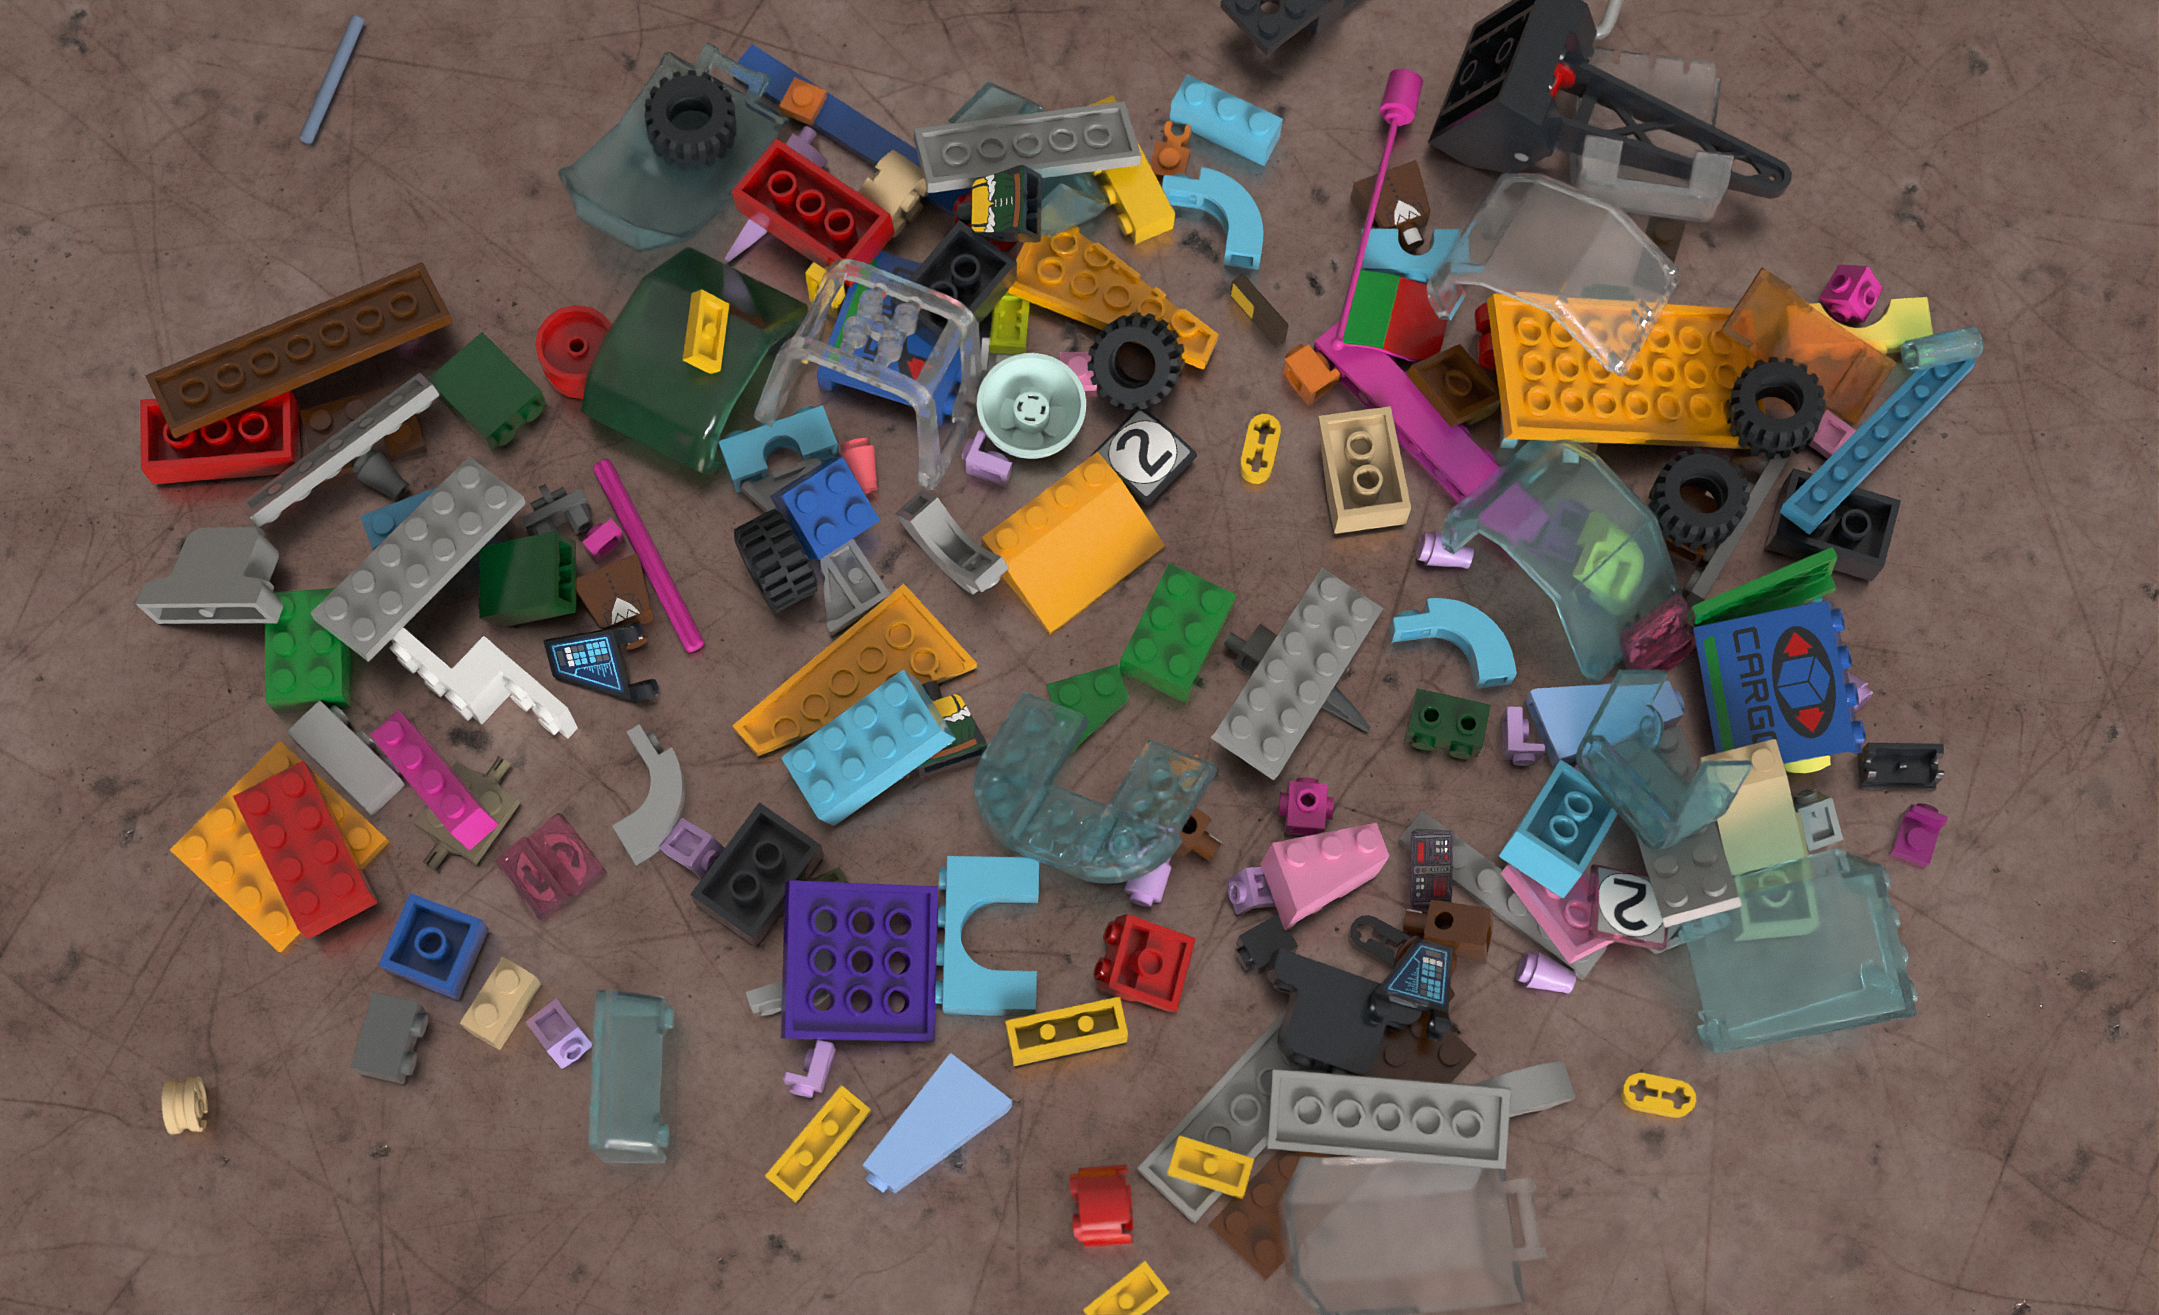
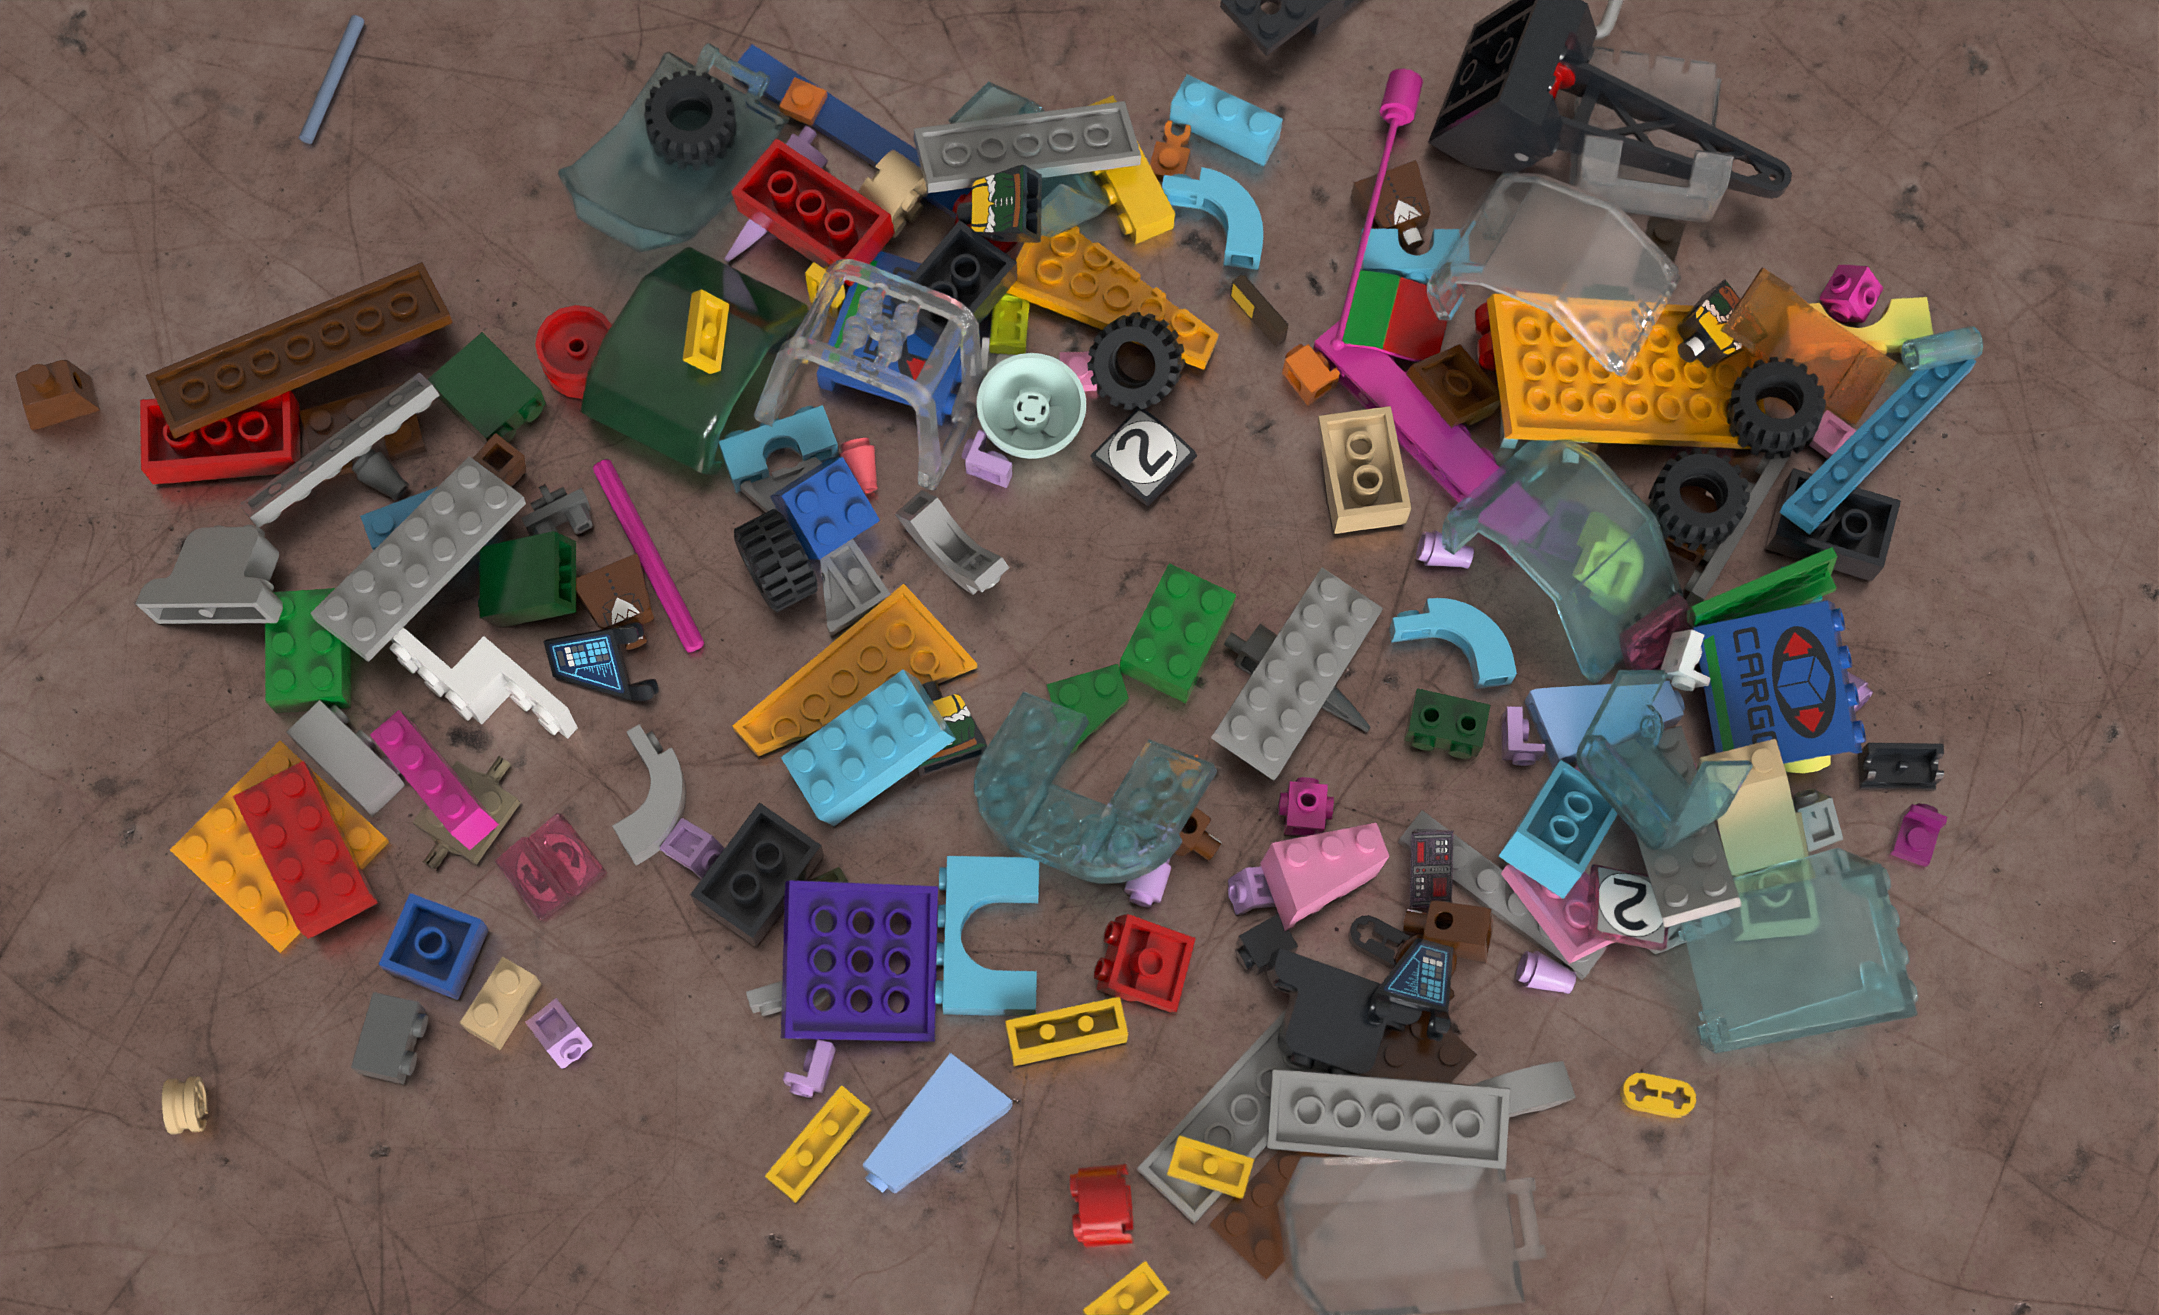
(55, 393): none -> reddish brown torso
(502, 460): none -> reddish brown brick
(602, 540): dark pink plate -> none
(627, 1077): clear light blue windscreen -> none
(1073, 543): light orange slope -> none
(1252, 446): yellow beam -> none
(1681, 657): none -> white bracket
(1703, 325): none -> torso

